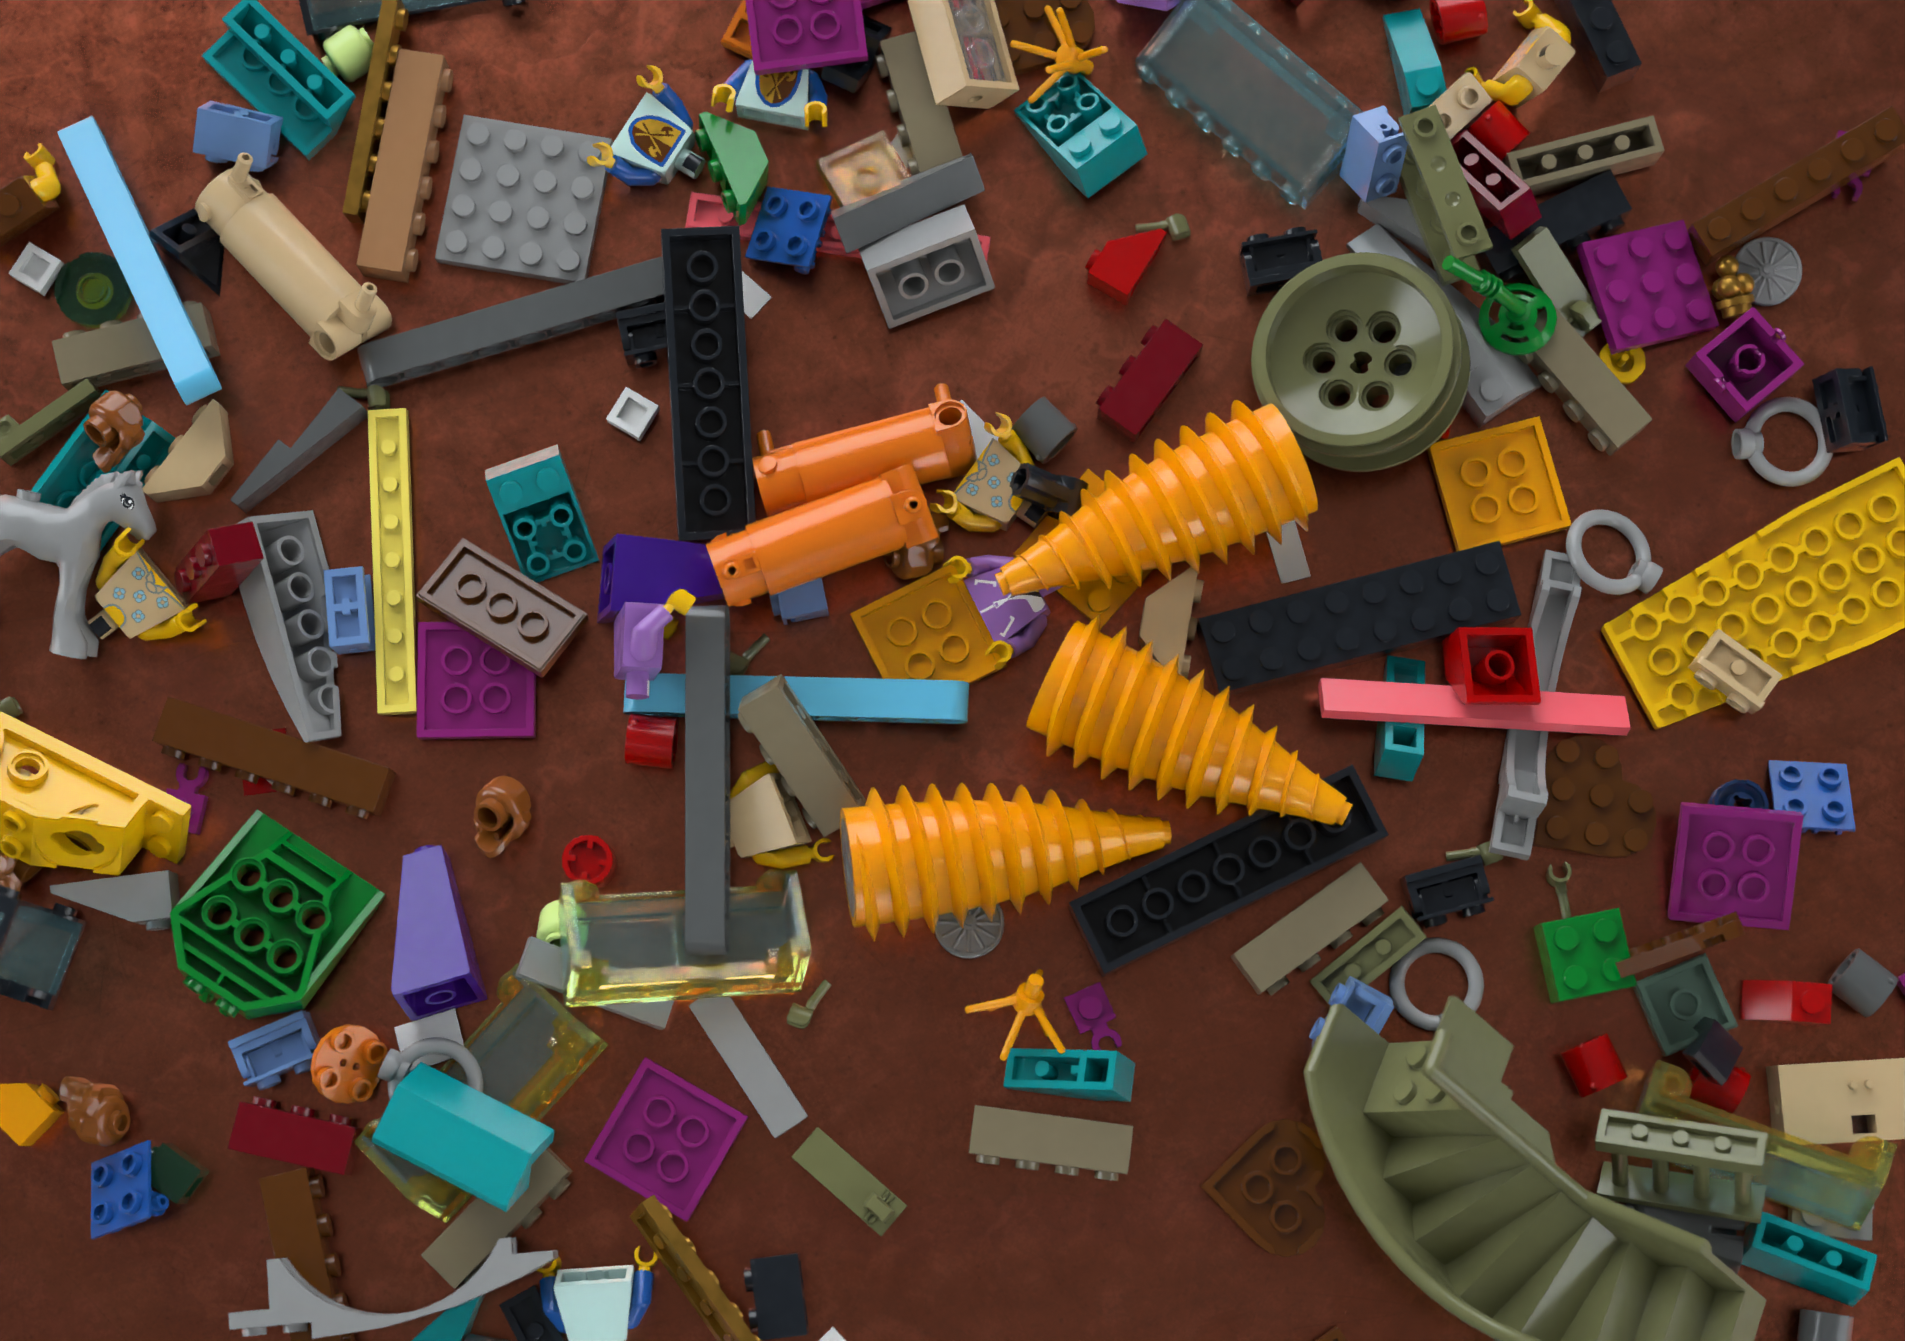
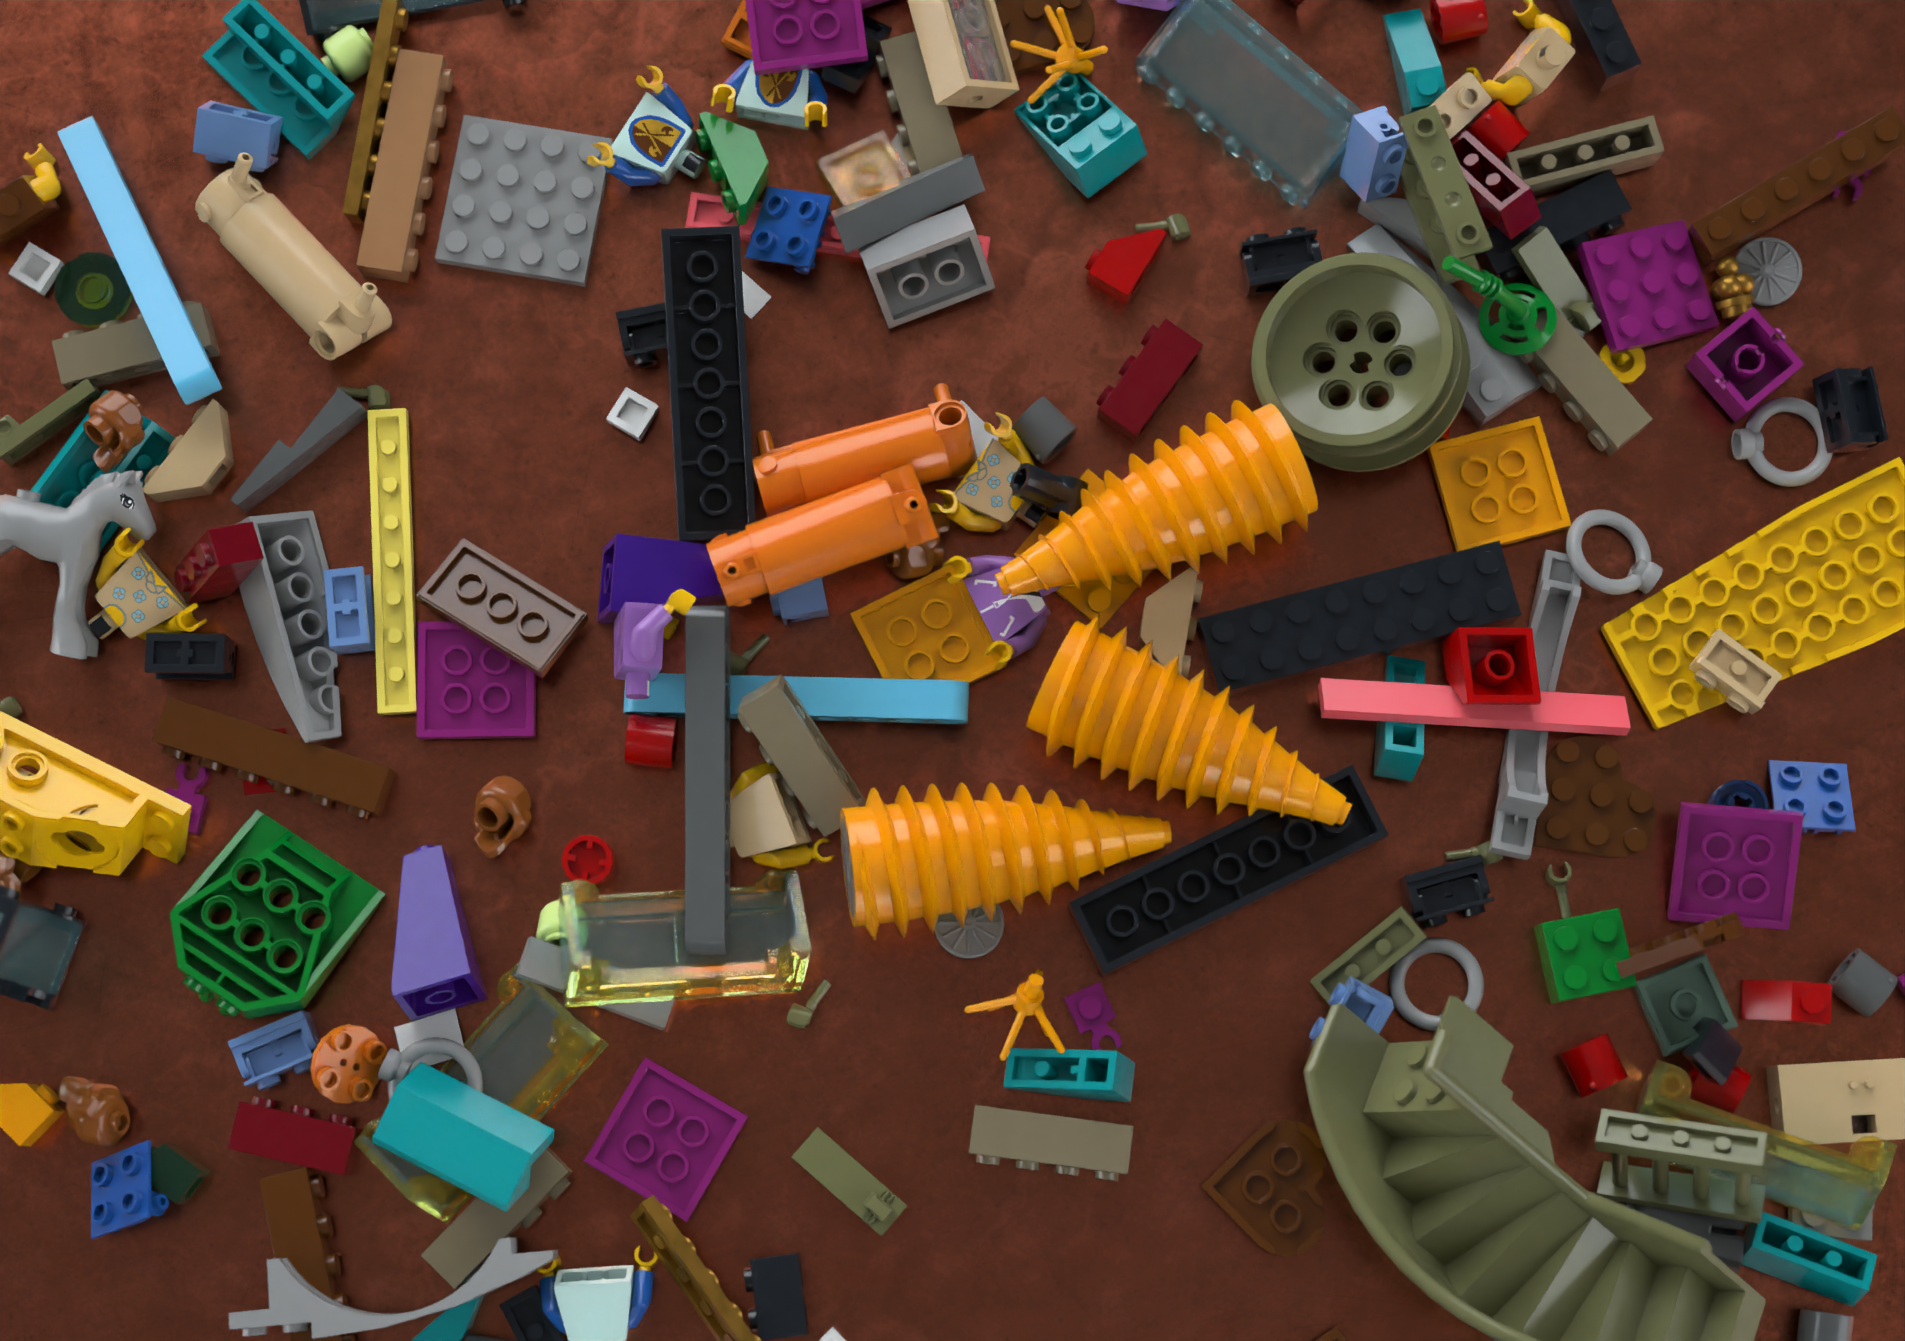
(136, 897): light grey slope -> none
(190, 656): none -> black hinge
(193, 247): black slope -> none
(511, 324): dark grey beam -> none
(541, 514): teal slope -> none
(749, 1063): light grey tile -> none
(1289, 555): white sticker -> none
(1310, 928): dark tan brick -> none

